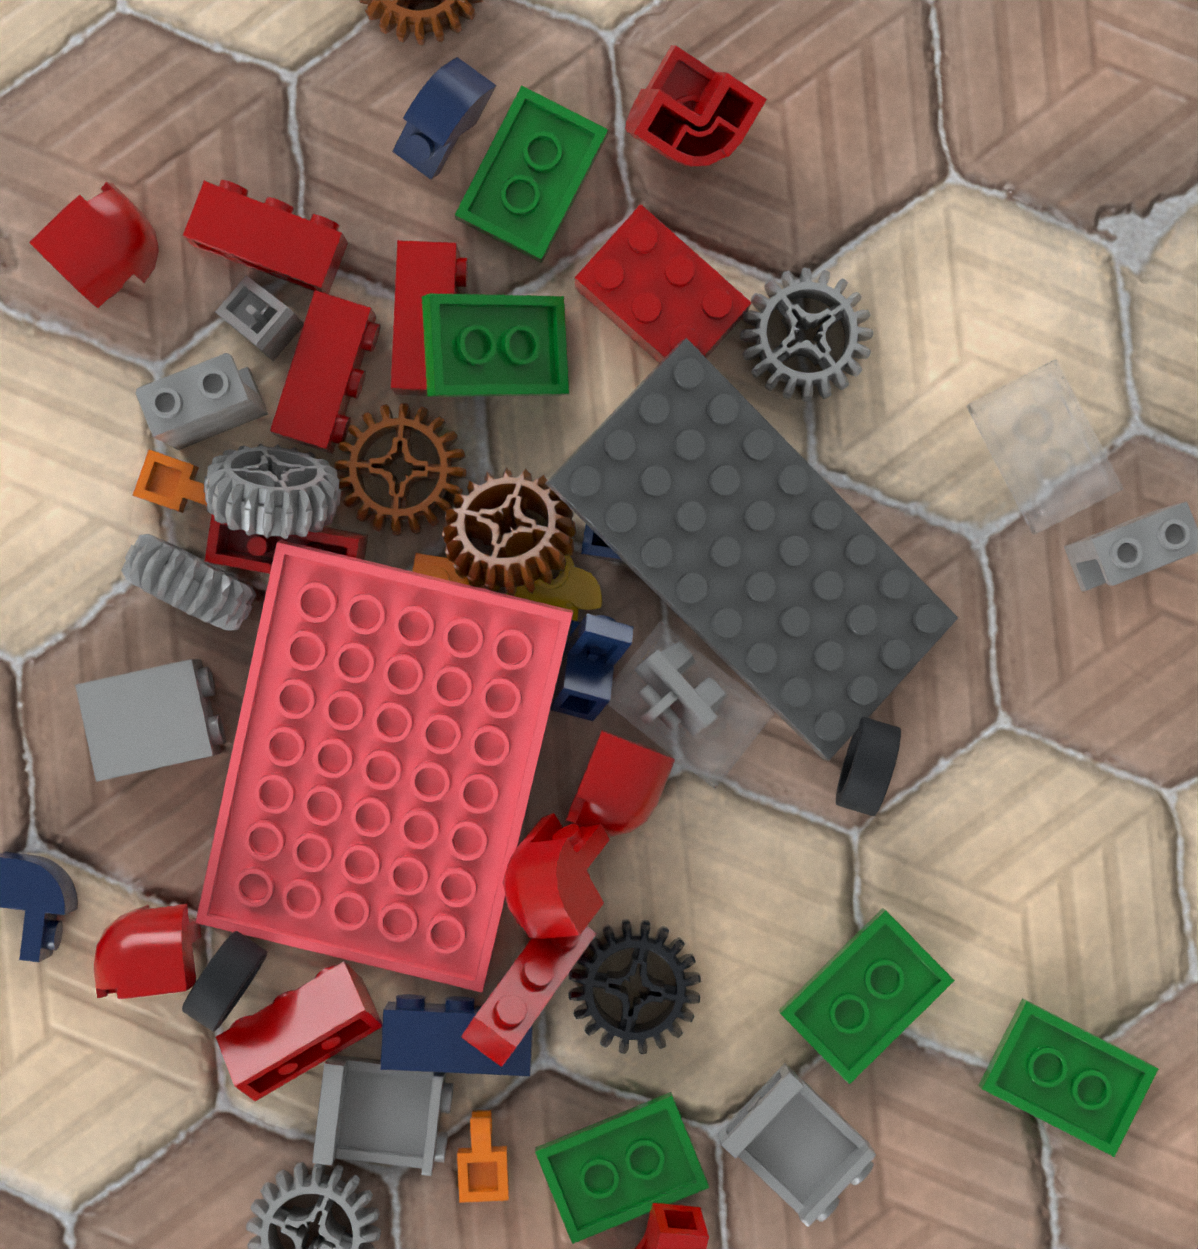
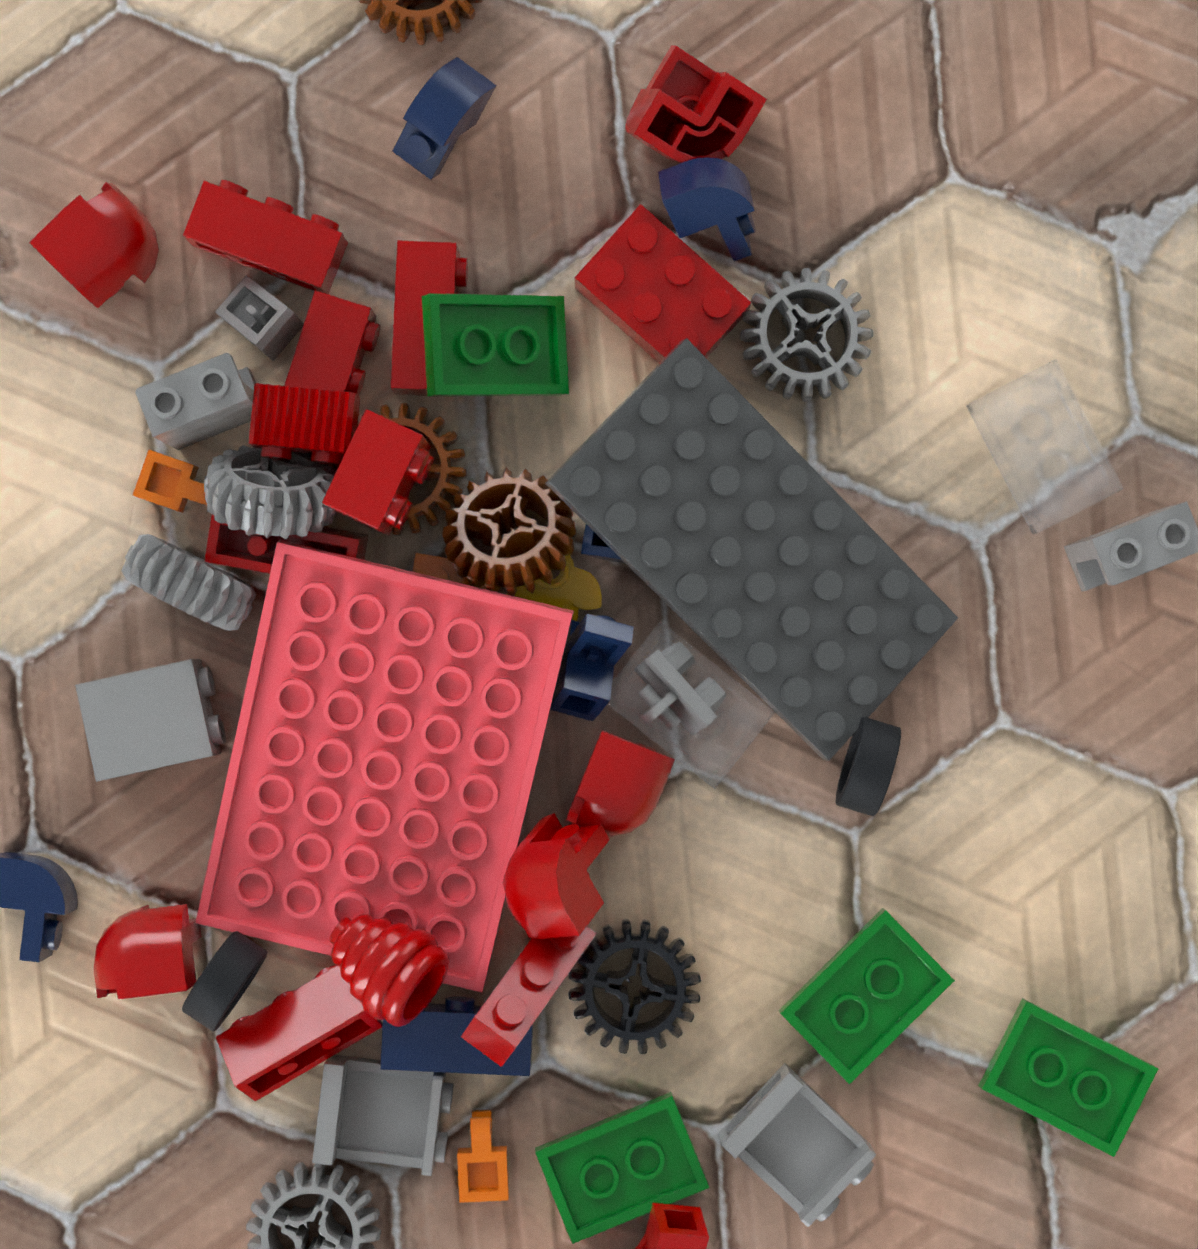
(303, 421): none -> red brick
(379, 473): none -> red brick
(389, 966): none -> red piece
(531, 174): green plate -> none
(710, 194): none -> dark blue brick

